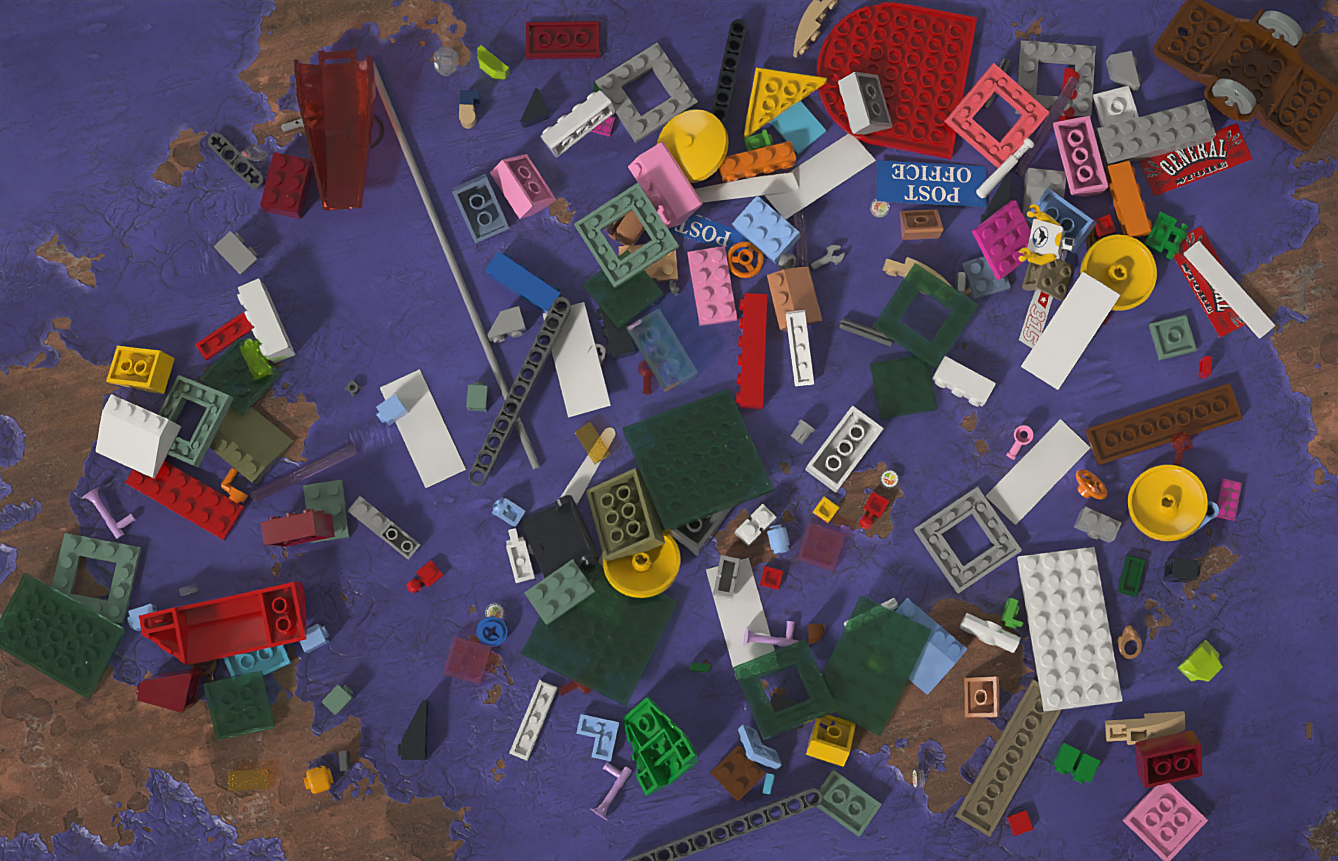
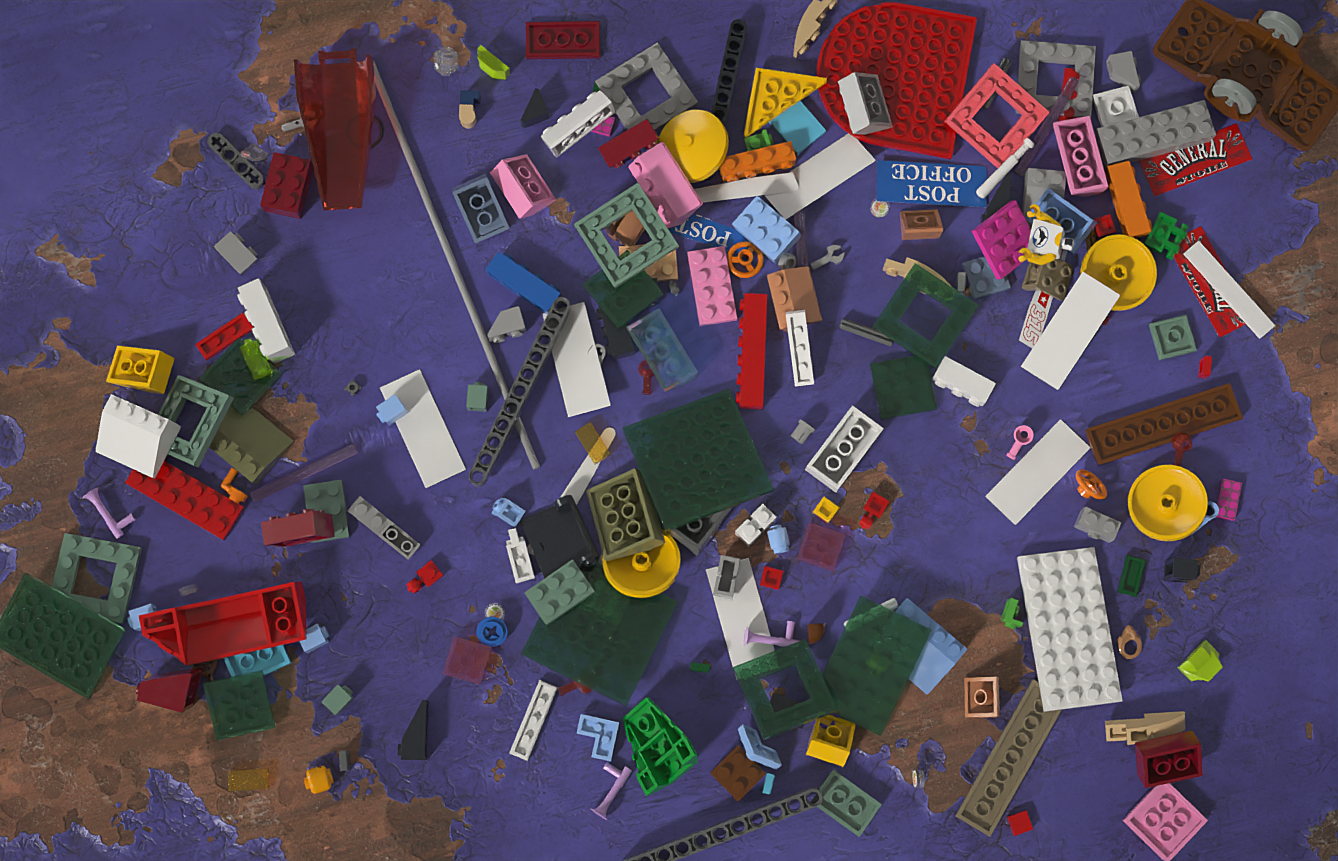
(629, 144): none -> dark red brick
(889, 479): tile -> none
(957, 574): light grey plate -> none
(989, 633): white piece -> none
(1084, 767): green piece -> none

